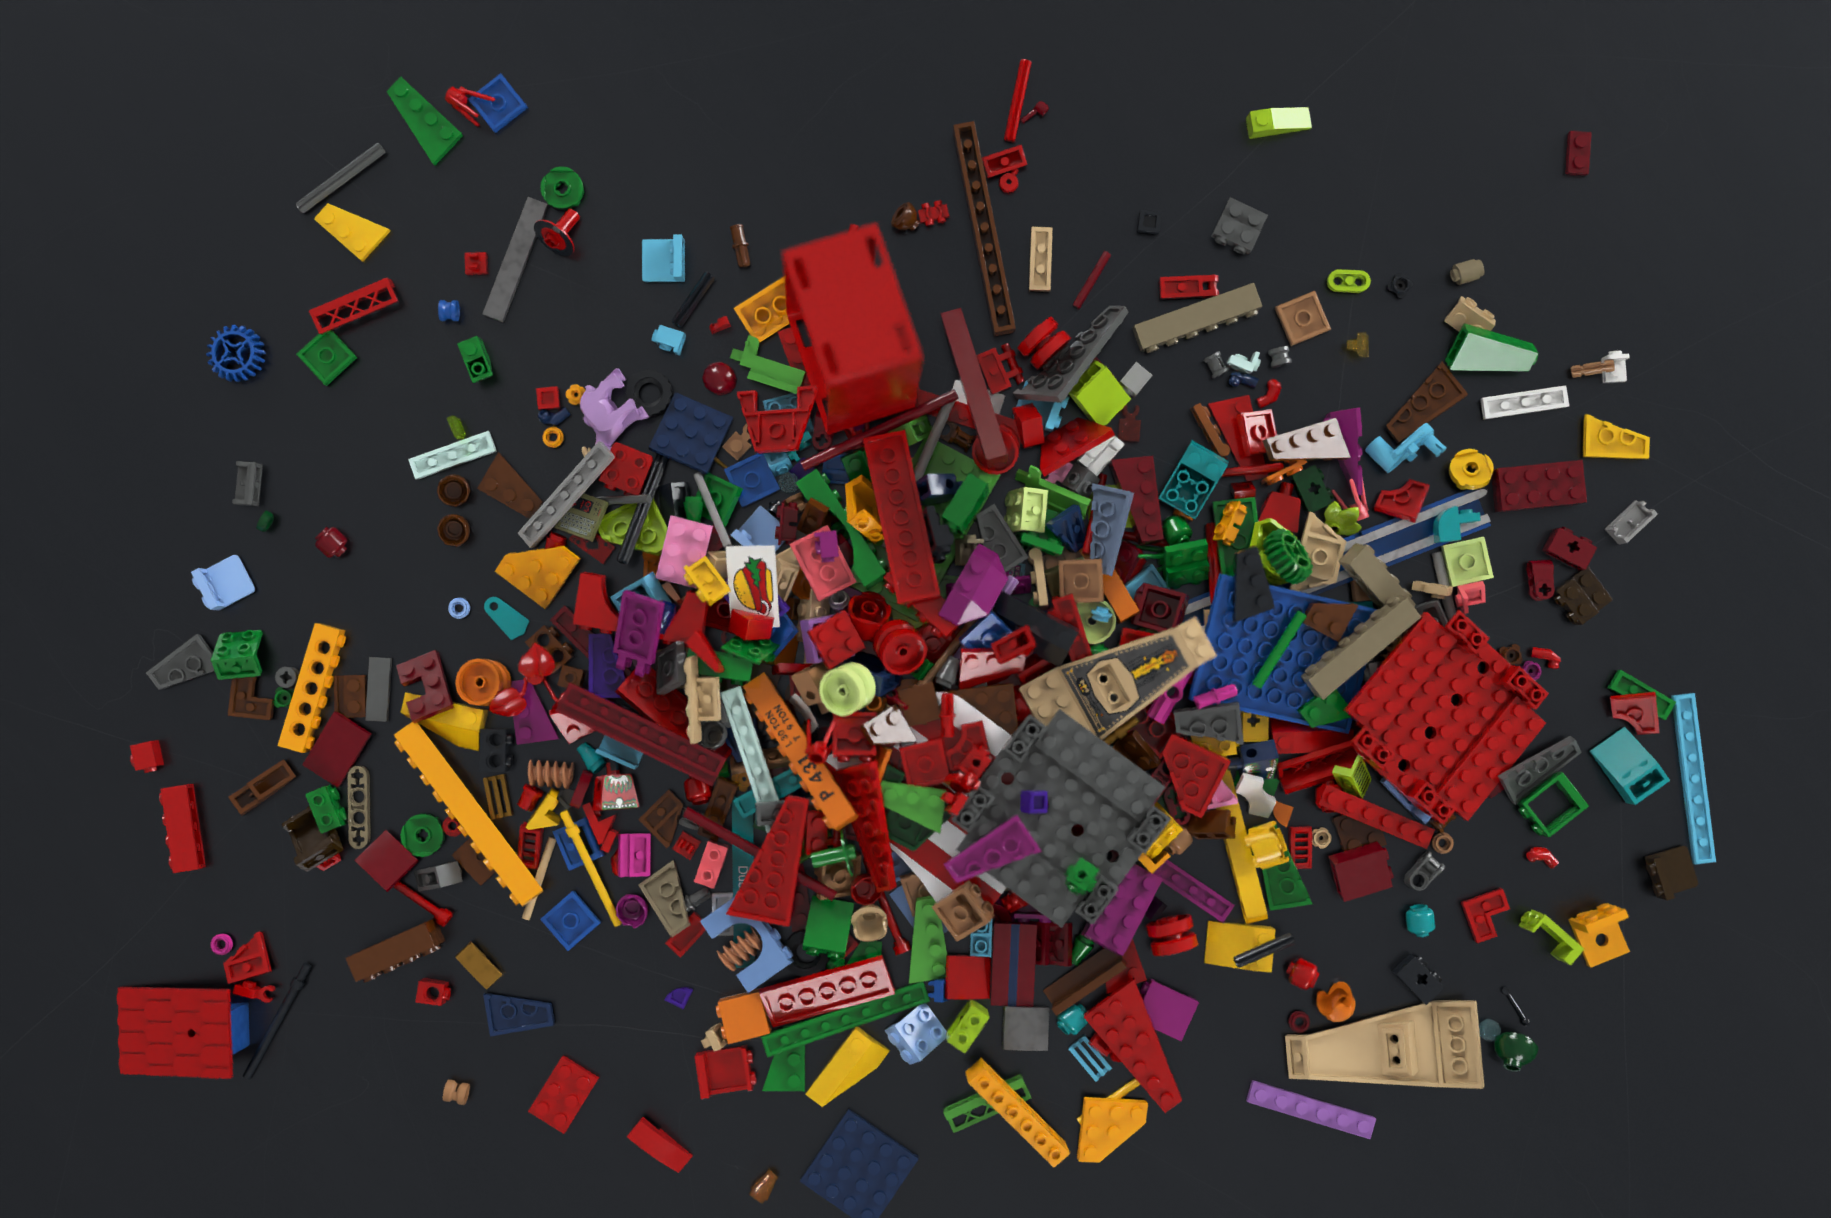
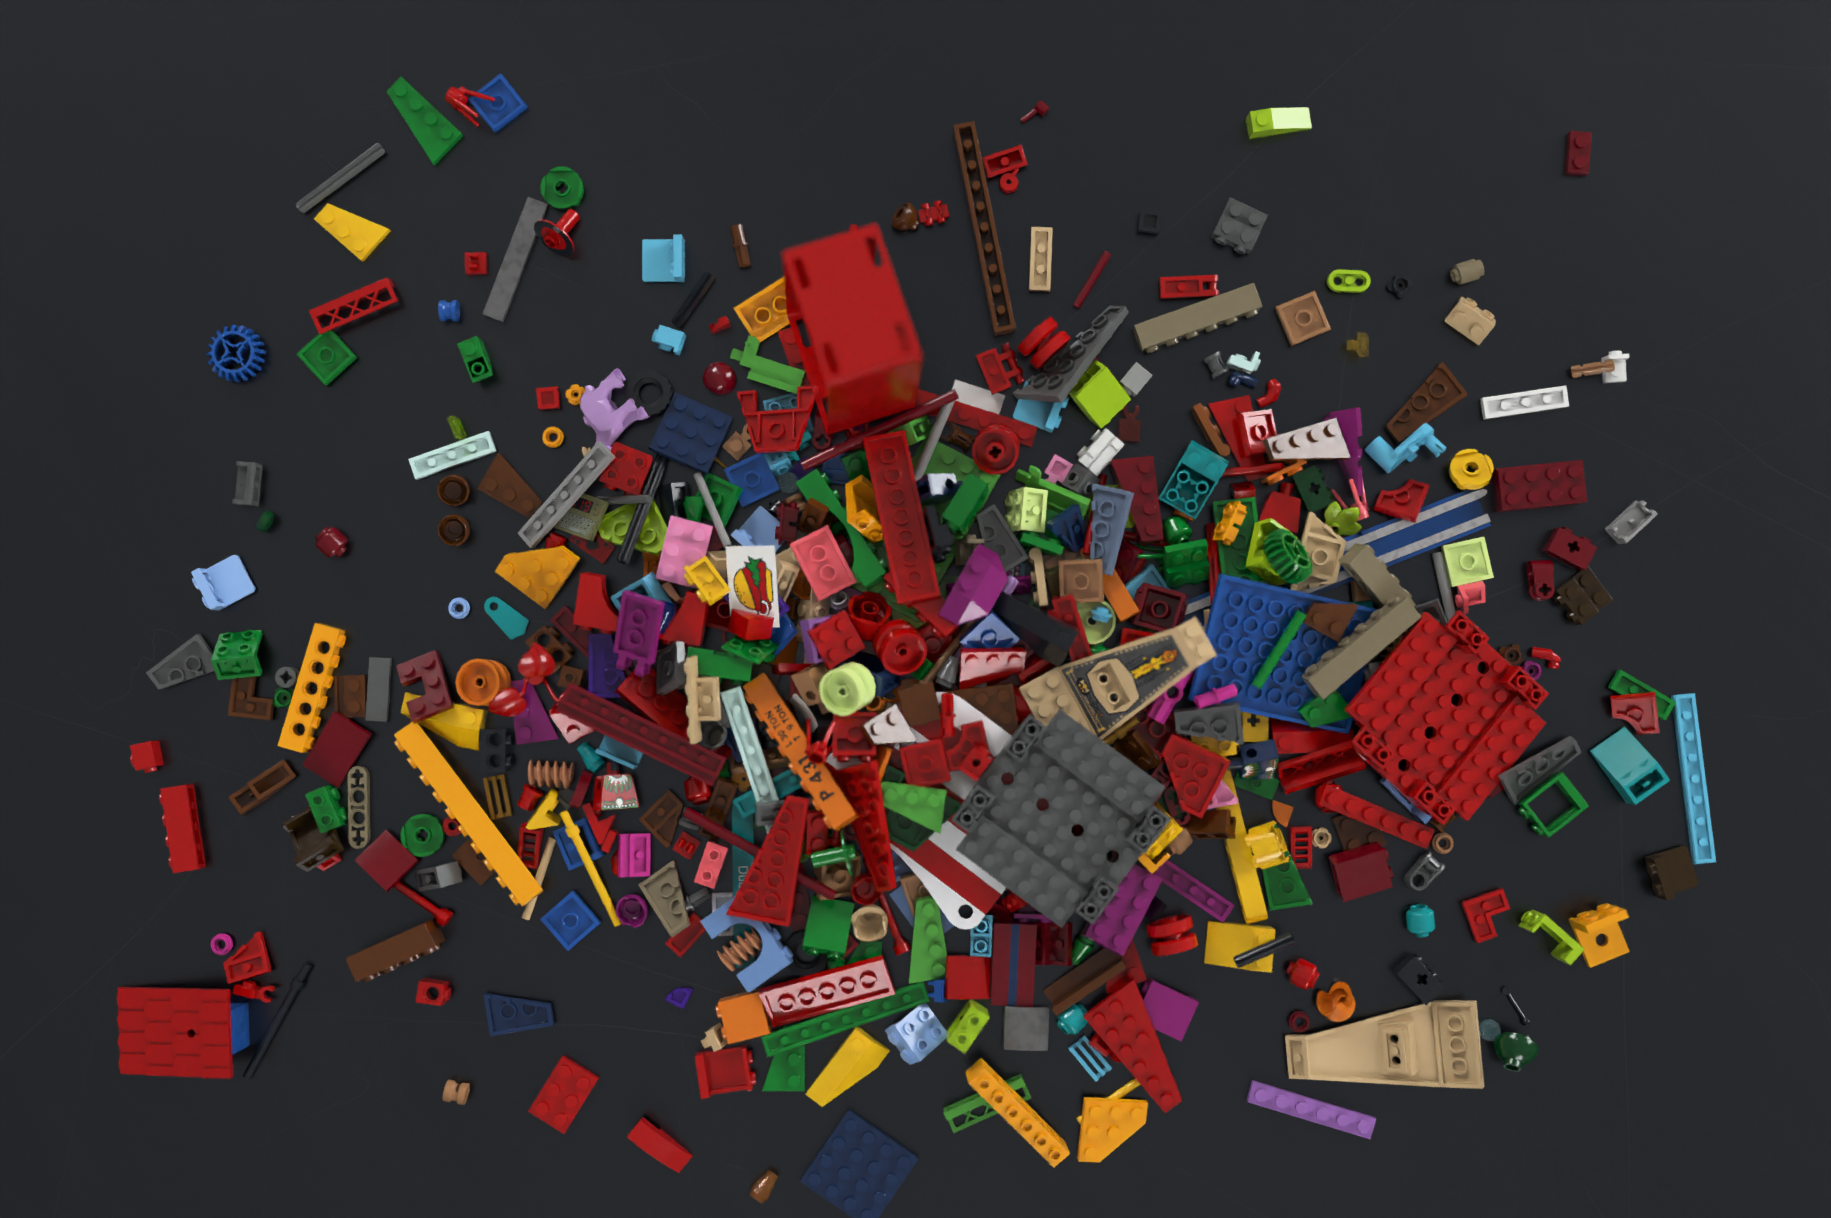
(478, 965): pearl gold slope -> none
(551, 418): dark blue arm -> none
(699, 645): red slope -> none
(827, 545): magenta brick -> none
(895, 700): dark red hand -> none
(954, 802): red tile -> none
(961, 783): red plate -> none
(964, 910): medium nougat plate -> none
(974, 387): dark red tile -> none
(999, 847): magenta wing -> none
(1015, 644): red slope -> none
(1017, 100): red axle -> none
(1029, 425): red slope -> none
(1034, 801): dark purple slope -> none
(1071, 442): red wing -> none
(1081, 870): green brick -> none
(1251, 585): black wing -> none
(1252, 789): white tile -> none
(1280, 356): dark grey wheel -> none
(1353, 780): lime panel -> none
(1437, 590): tan plate -> none
(1447, 523): teal brick -> none
(1490, 351): slope -> none
(1542, 853): red arm -> none
(1609, 441): yellow wing -> none

